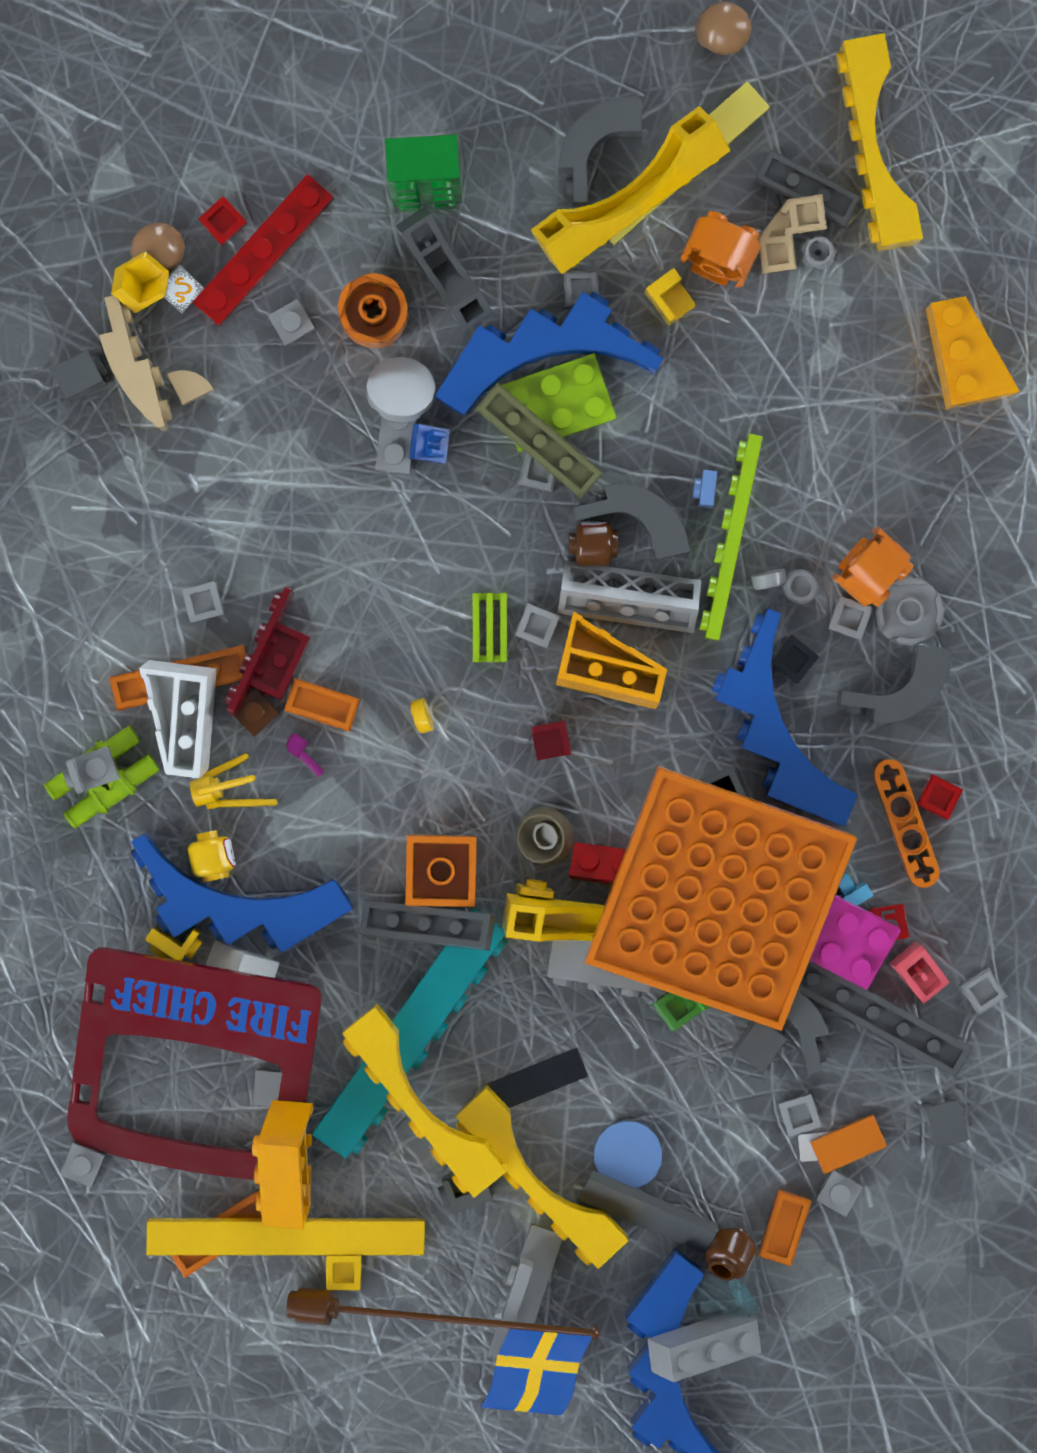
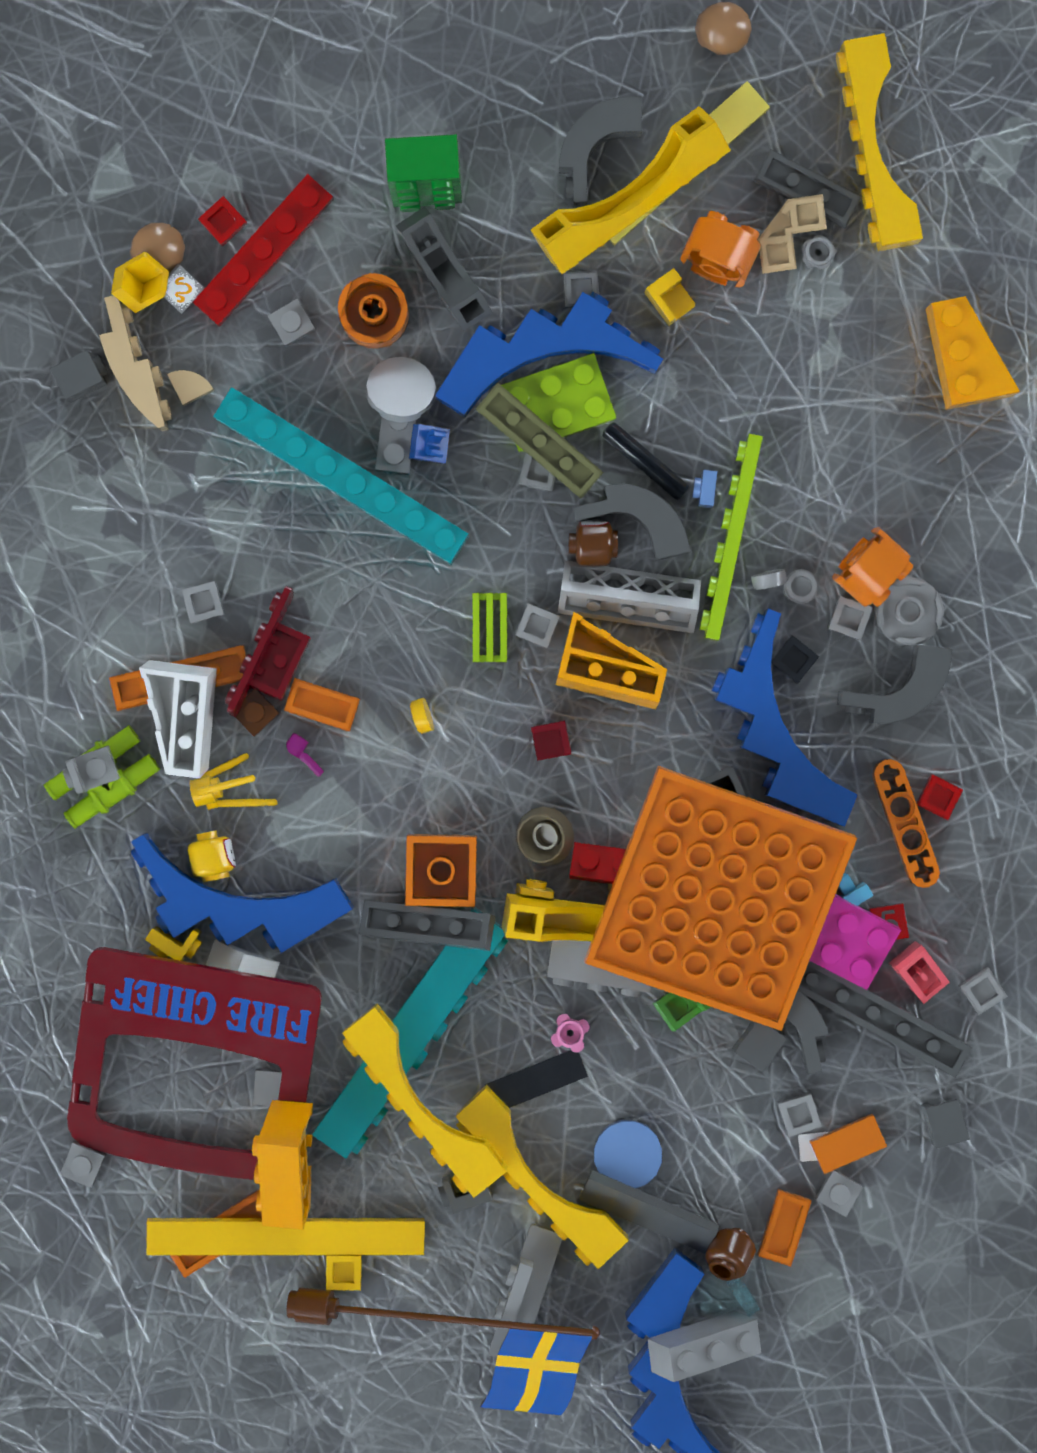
(341, 476): none -> teal brick
(574, 1042): none -> bright pink plate
(645, 460): none -> black axle

